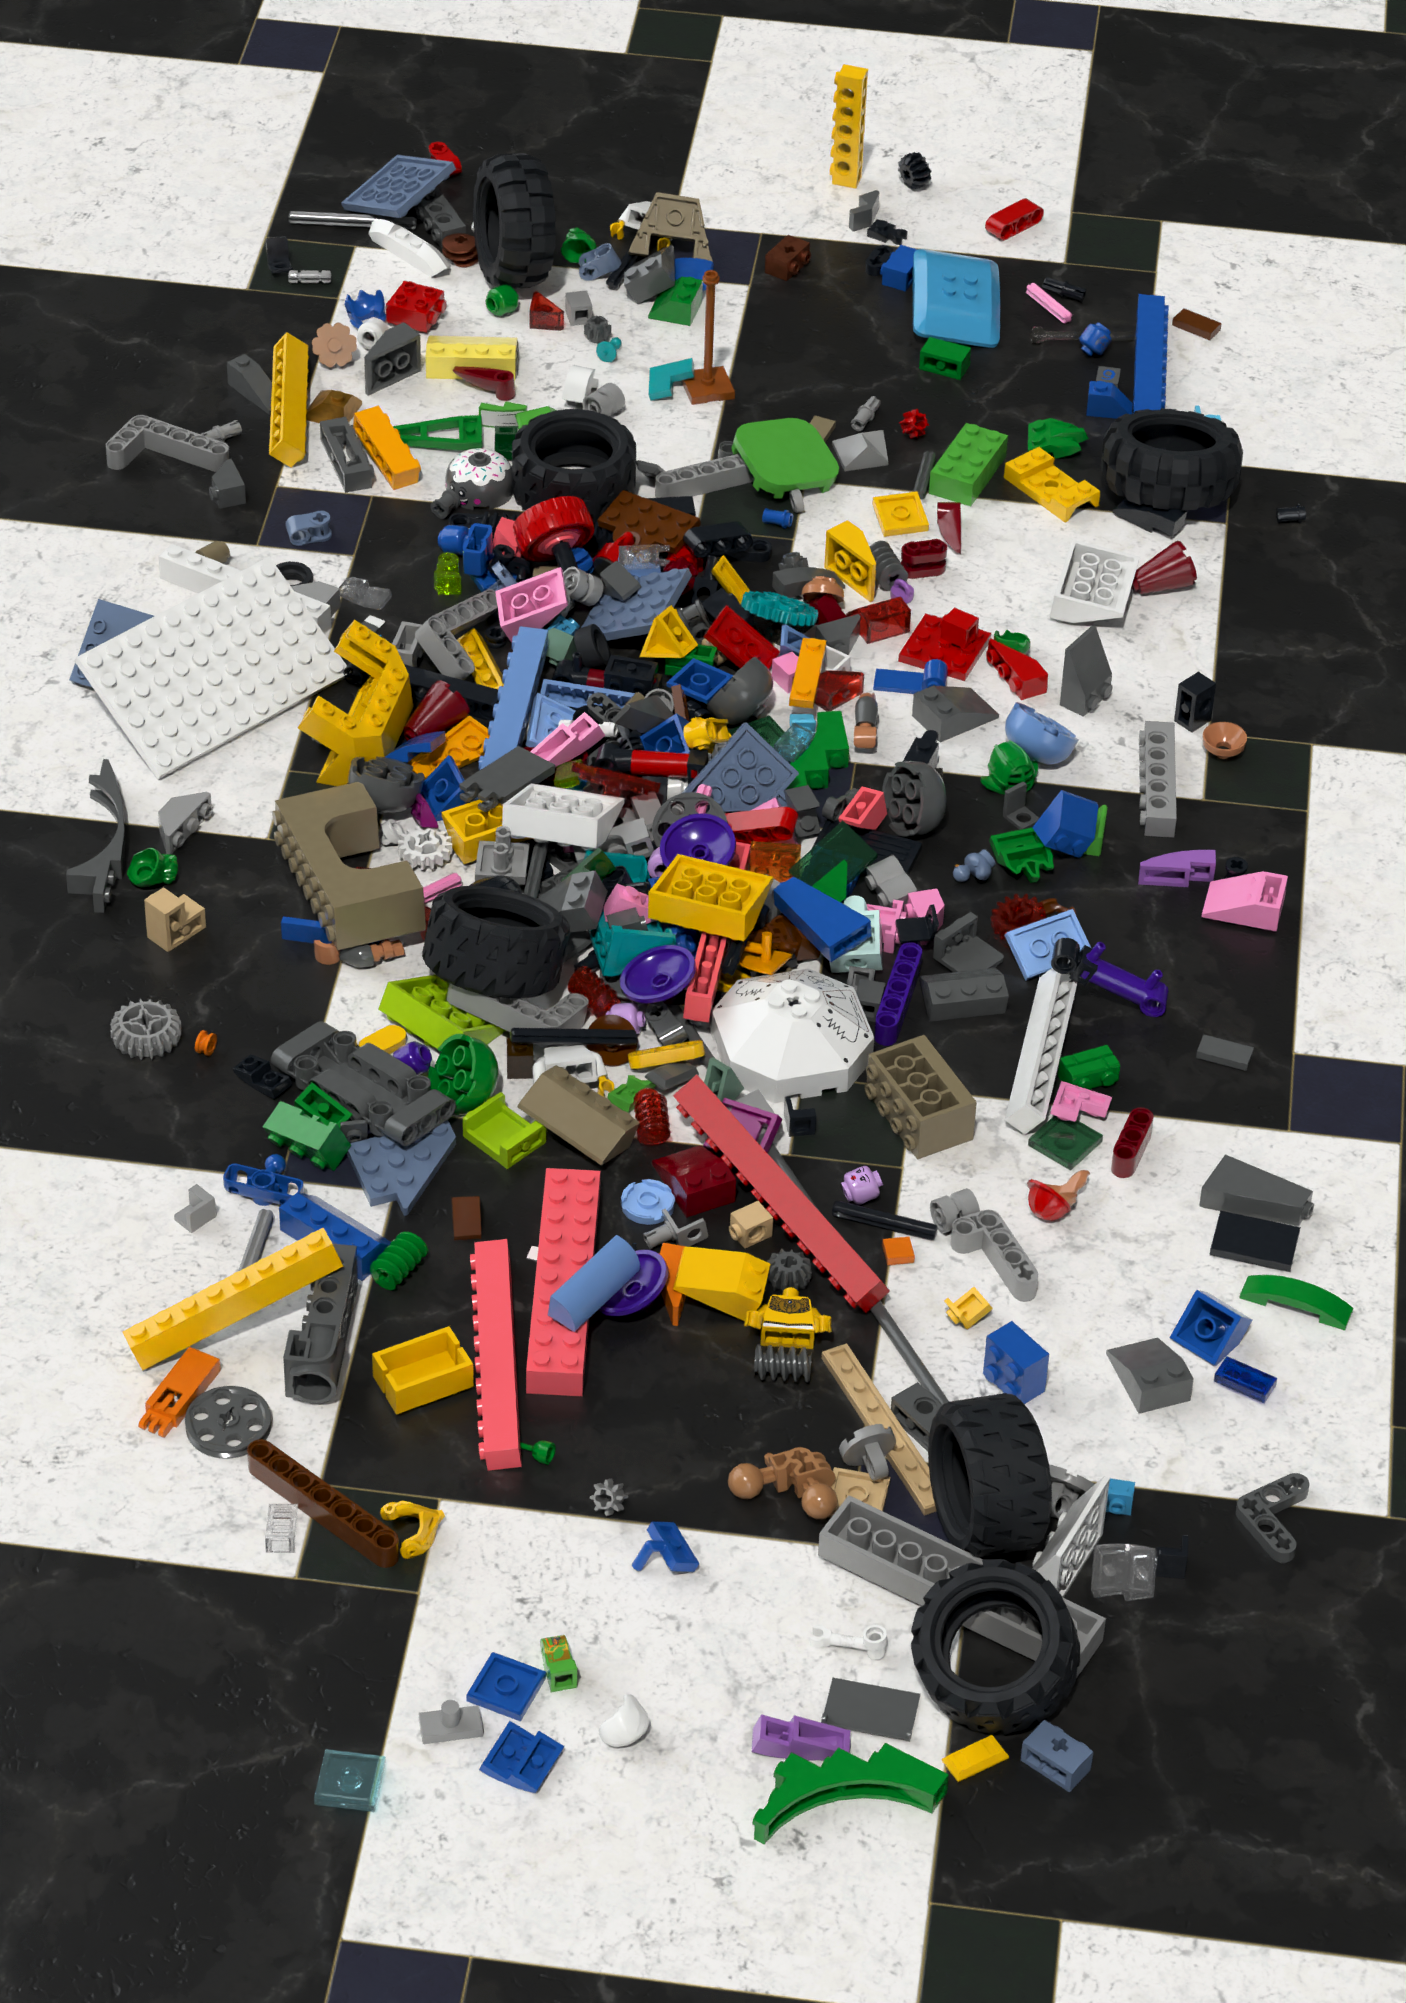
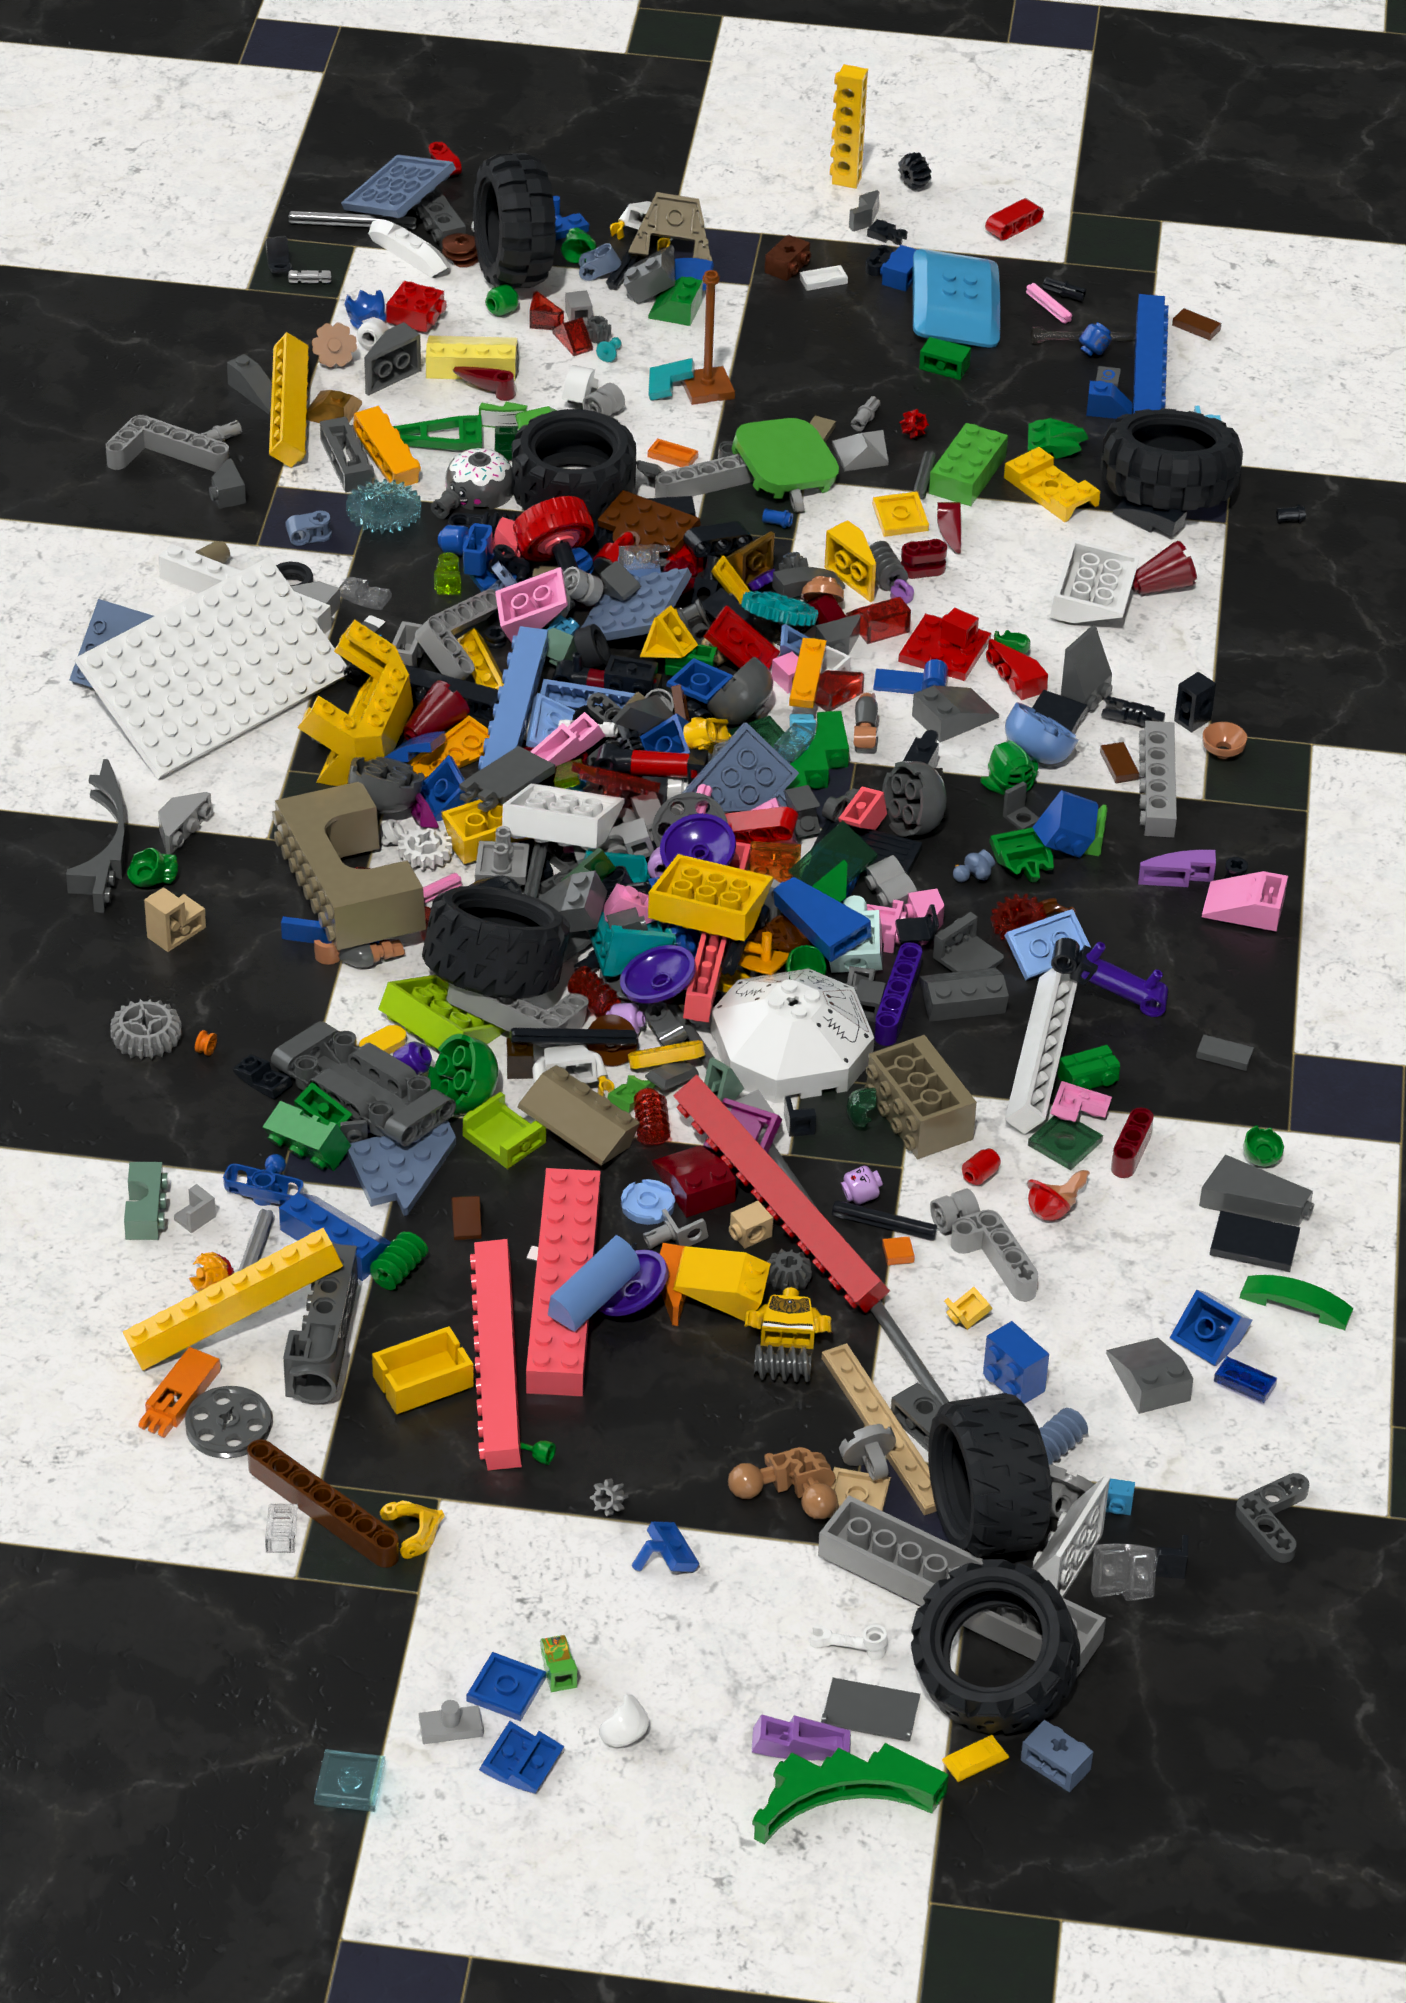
(144, 1216): none -> sand green arch
(214, 1270): none -> light orange piece
(383, 506): none -> clear light blue gear
(563, 224): none -> blue plate
(574, 336): none -> clear red slope
(672, 453): none -> orange tile
(753, 558): none -> pearl gold slope
(761, 580): none -> dark purple tile
(806, 958): none -> green hair
(823, 277): none -> white tile
(859, 1104): none -> clear green hair
(981, 1166): none -> red brick
(1061, 709): none -> black slope
(1063, 1432): none -> sand blue piece
(1119, 762): none -> reddish brown tile
(1131, 712): none -> black hinge
(1263, 1146): none -> green hair

